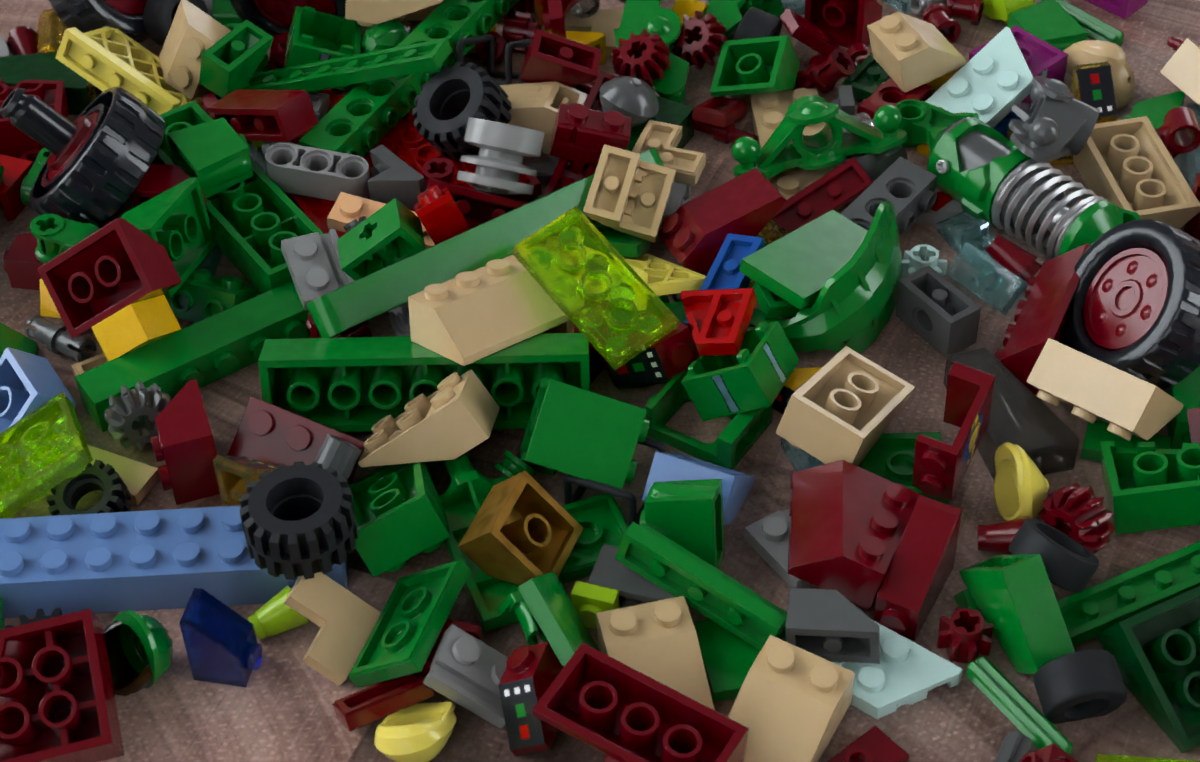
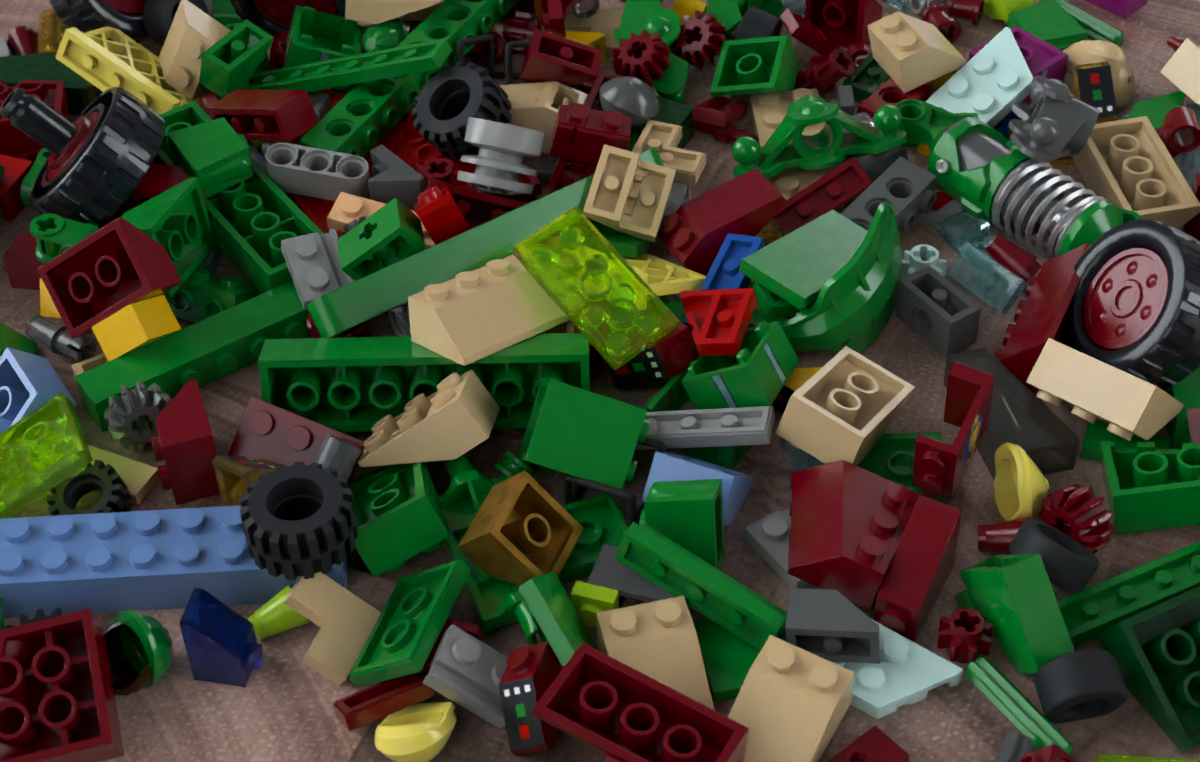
(711, 427): none -> light grey tile

